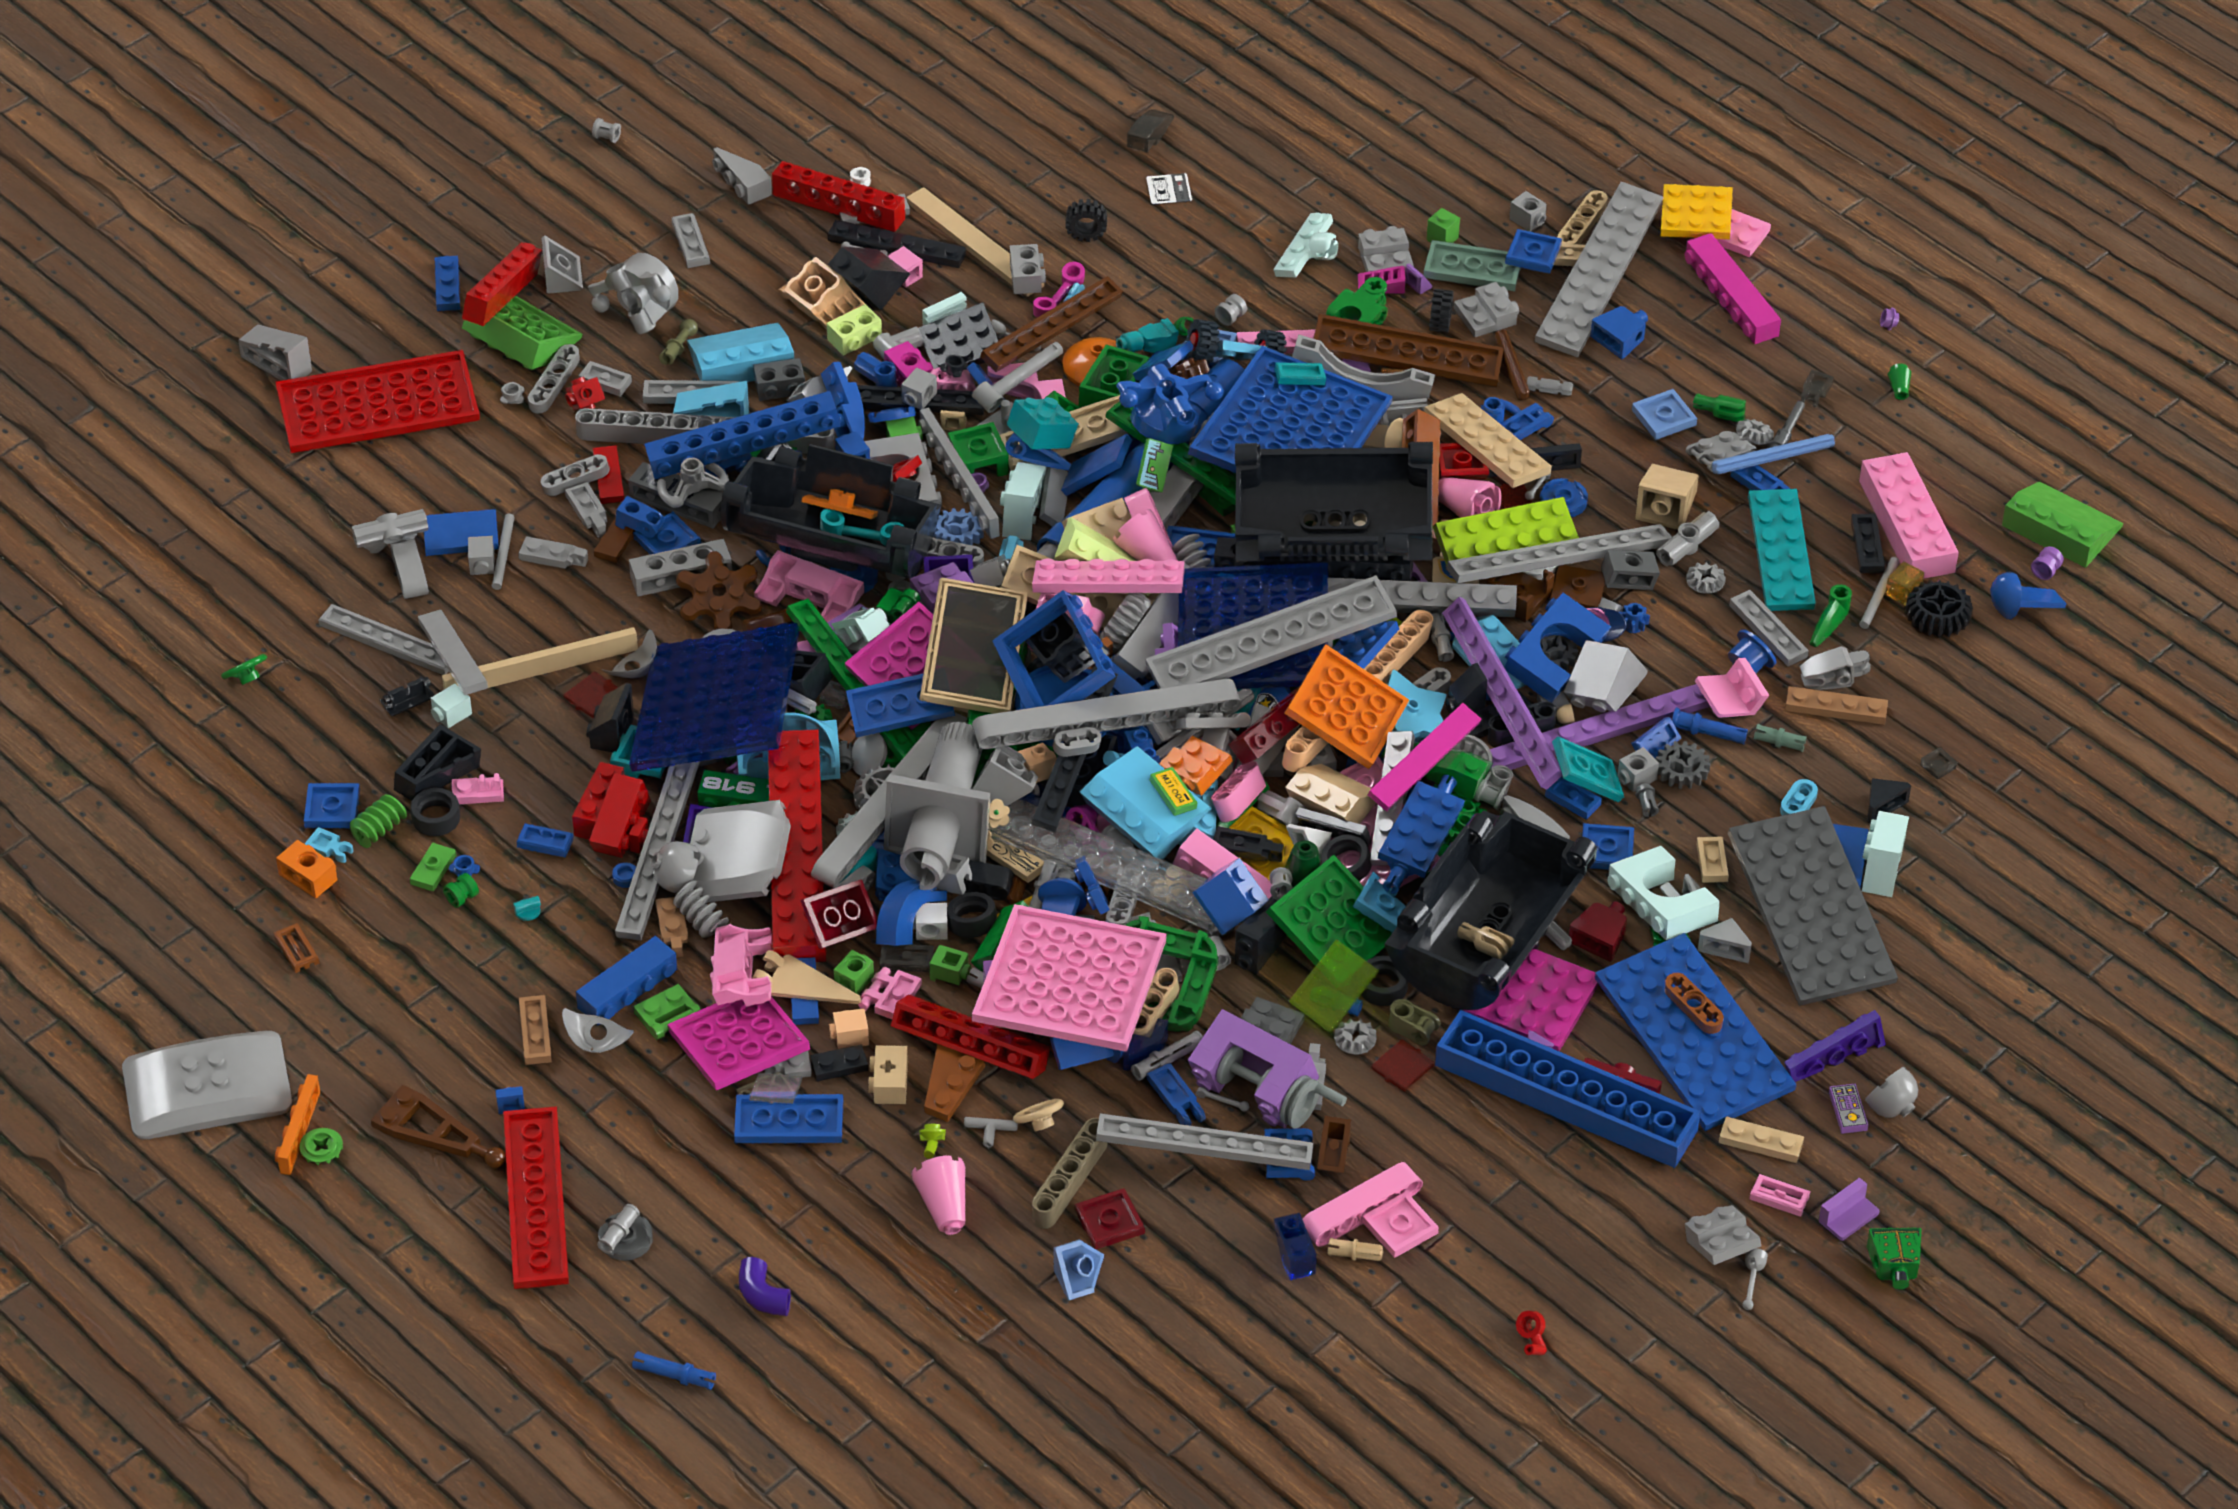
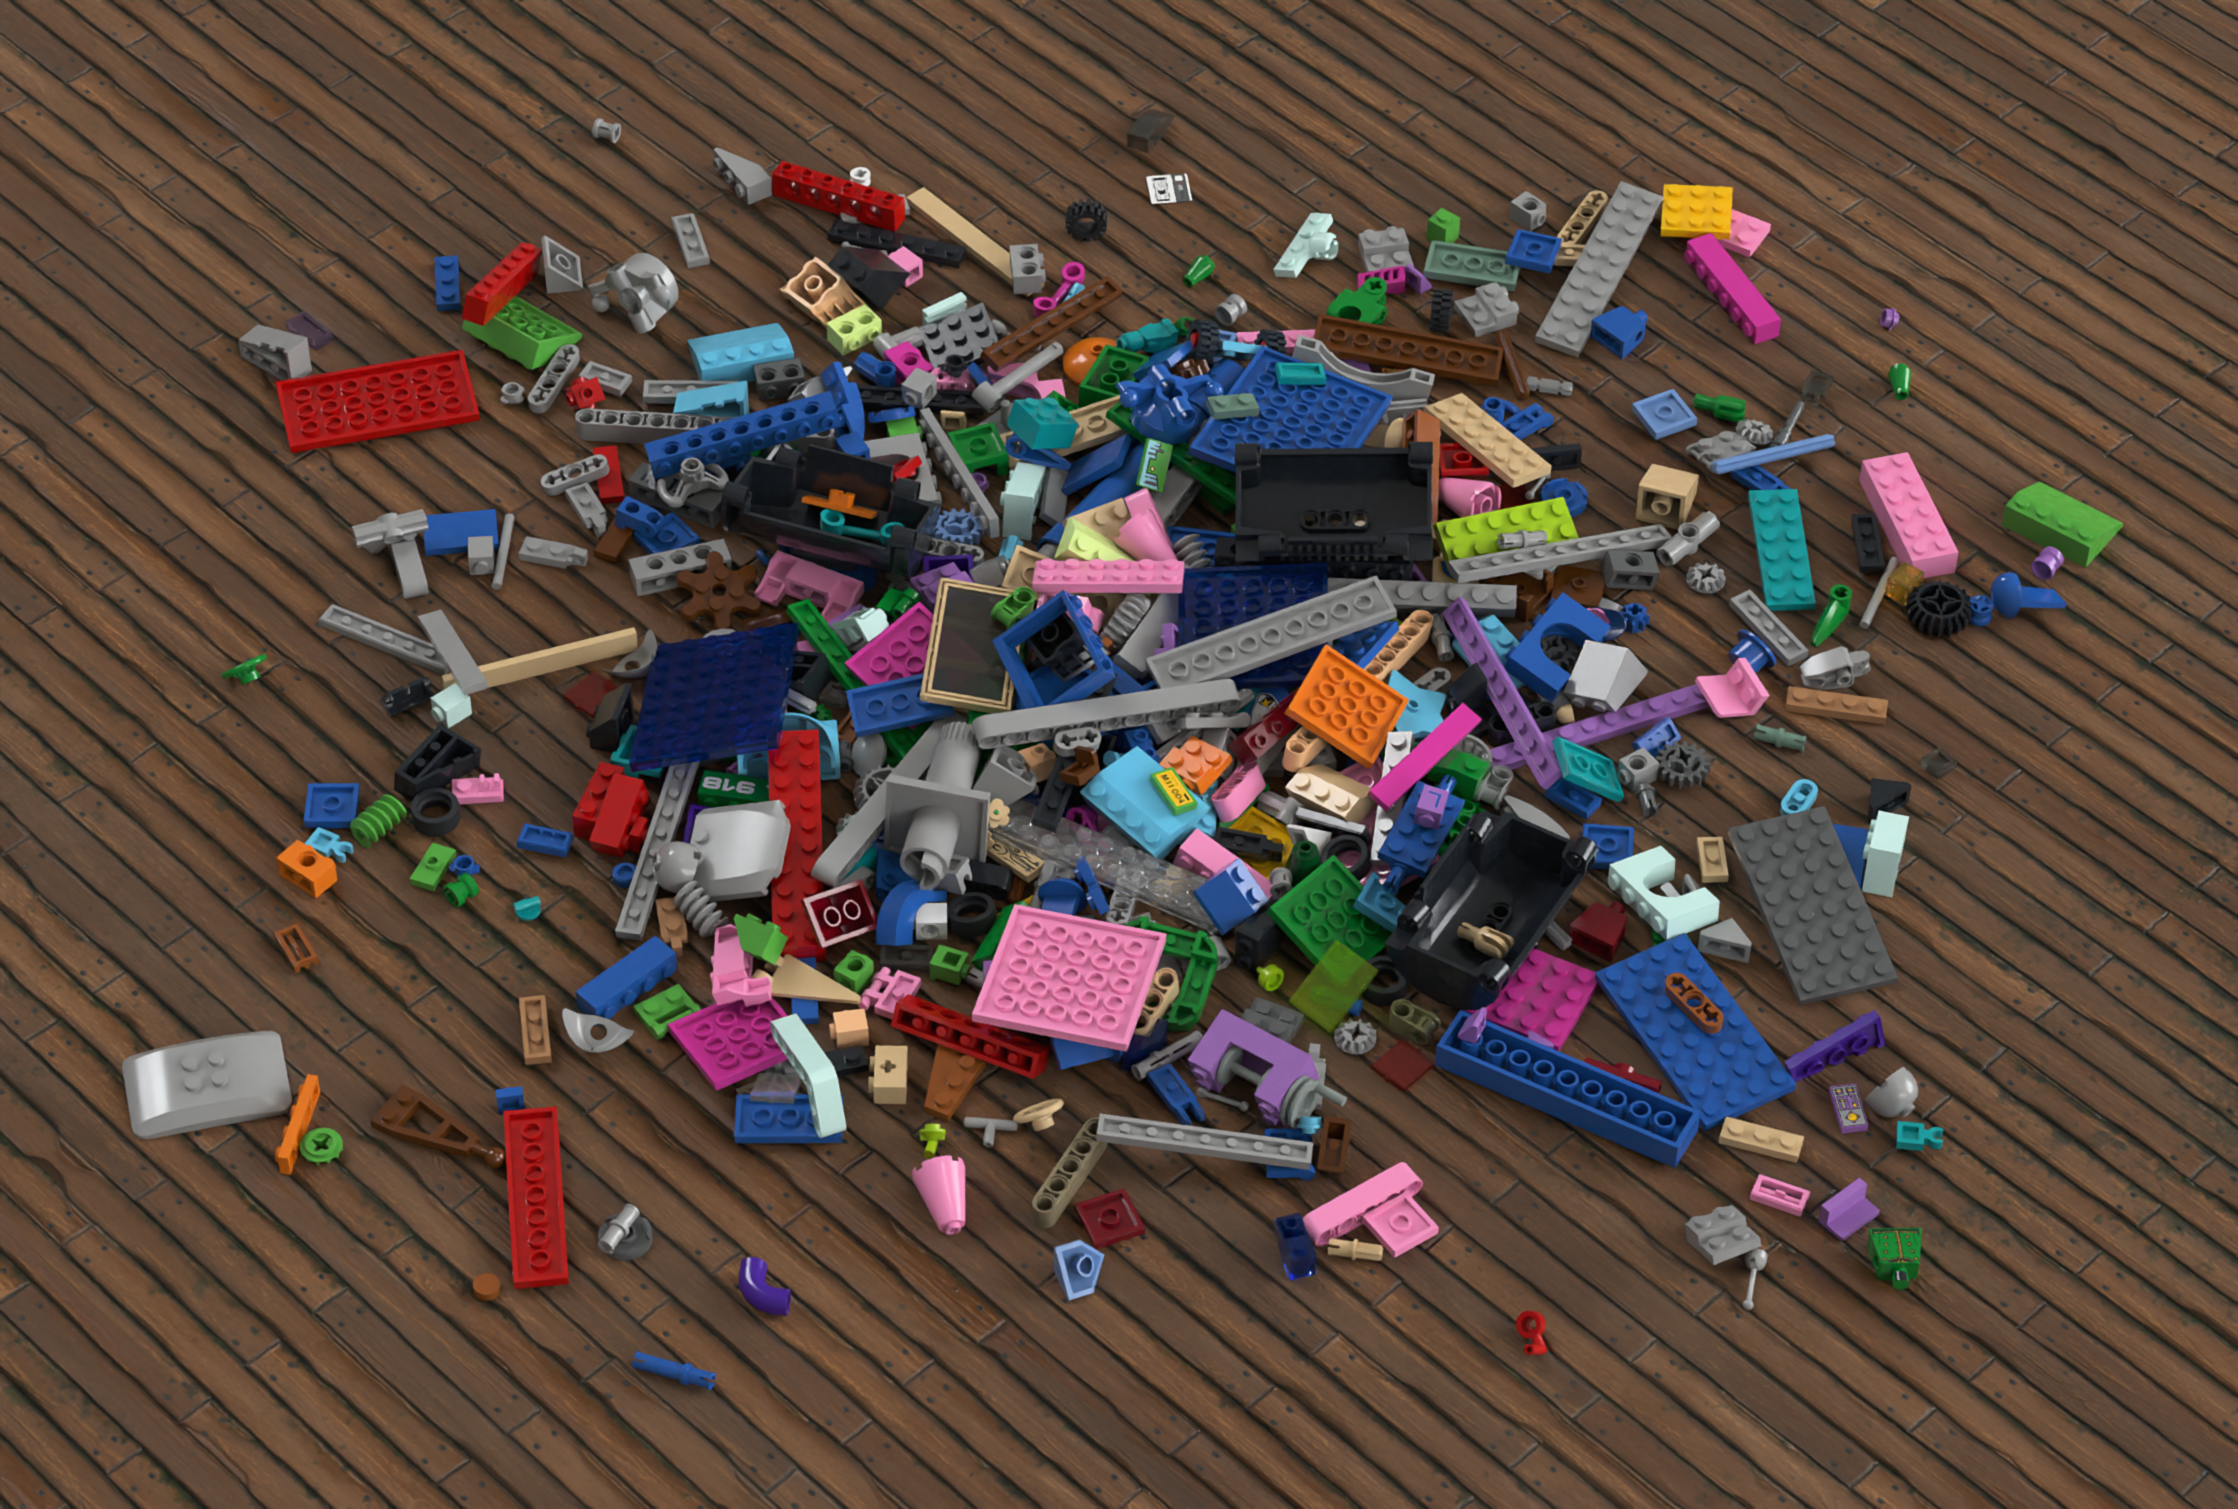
(306, 326): none -> clear purple tile
(486, 1286): none -> dark orange tile
(675, 347): olive pin -> none
(758, 939): none -> bright green slope
(814, 1071): none -> light aqua beam
(1014, 607): none -> bright green piece
(1083, 769): none -> reddish brown bracket
(1199, 270): none -> green cone
(1232, 406): none -> sand green plate
(1270, 977): none -> lime tile
(1310, 1124): none -> medium azure plate
(1431, 807): none -> medium lavender brick
(1473, 1026): none -> medium lavender slope
(1521, 539): none -> light grey pin
(1697, 724): blue pin -> none
(1914, 1136): none -> teal plate
(1981, 610): none -> blue wheel

